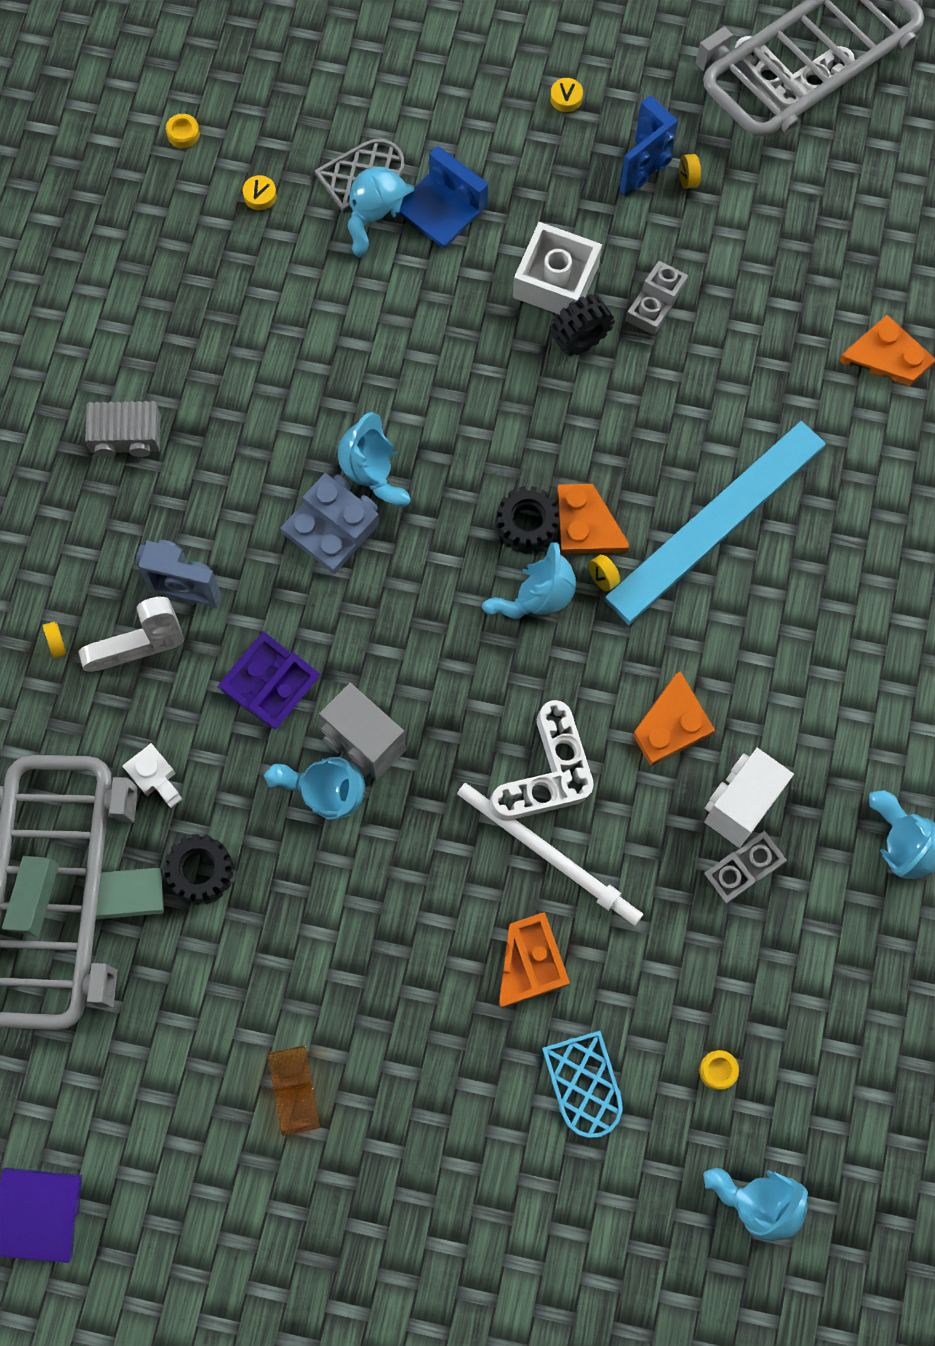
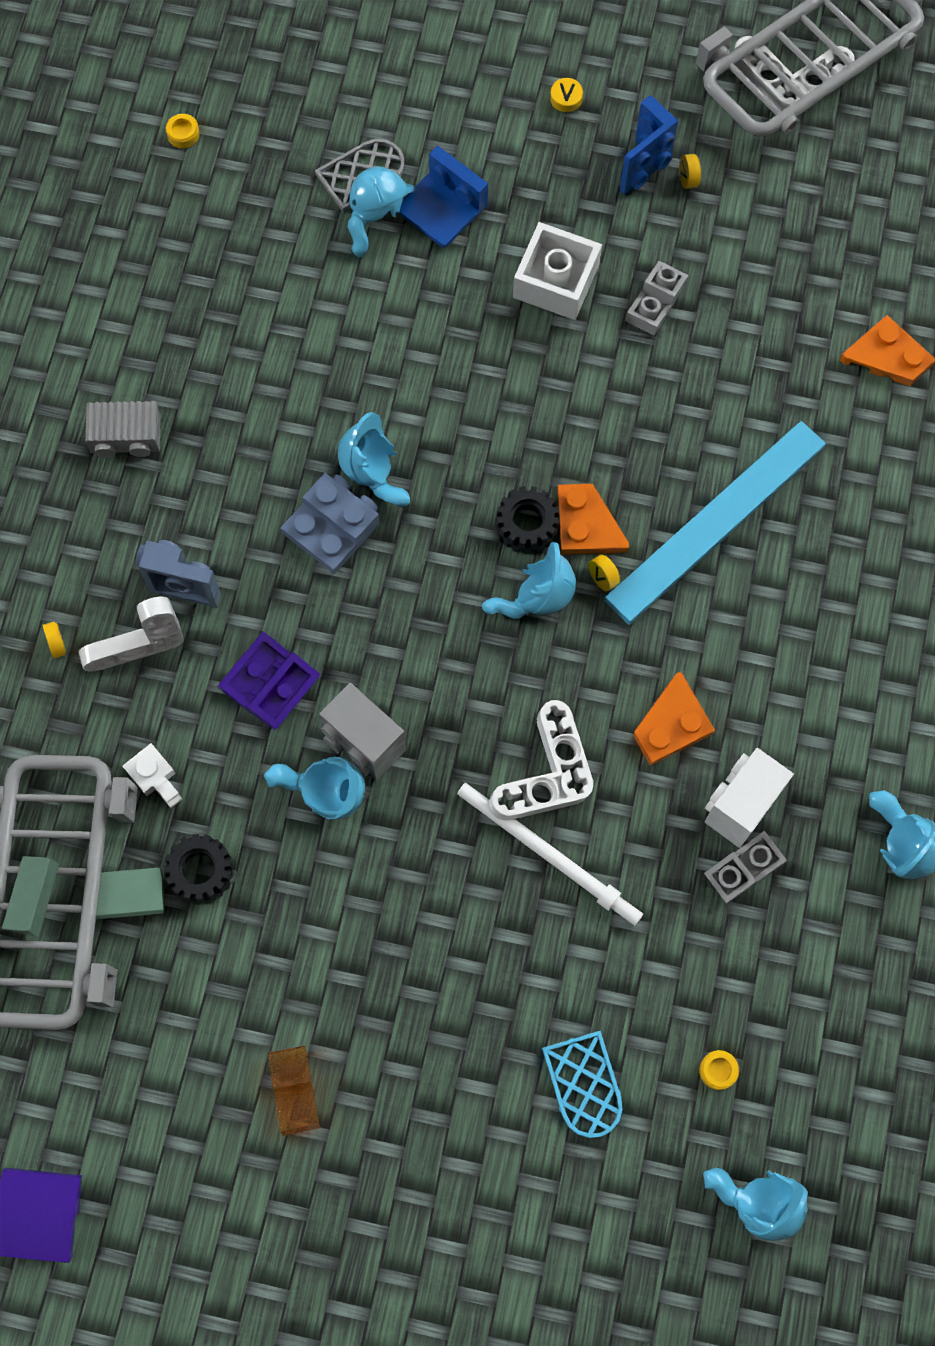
(259, 192): yellow tile -> none
(531, 962): orange wing -> none
(582, 325): black tyre -> none

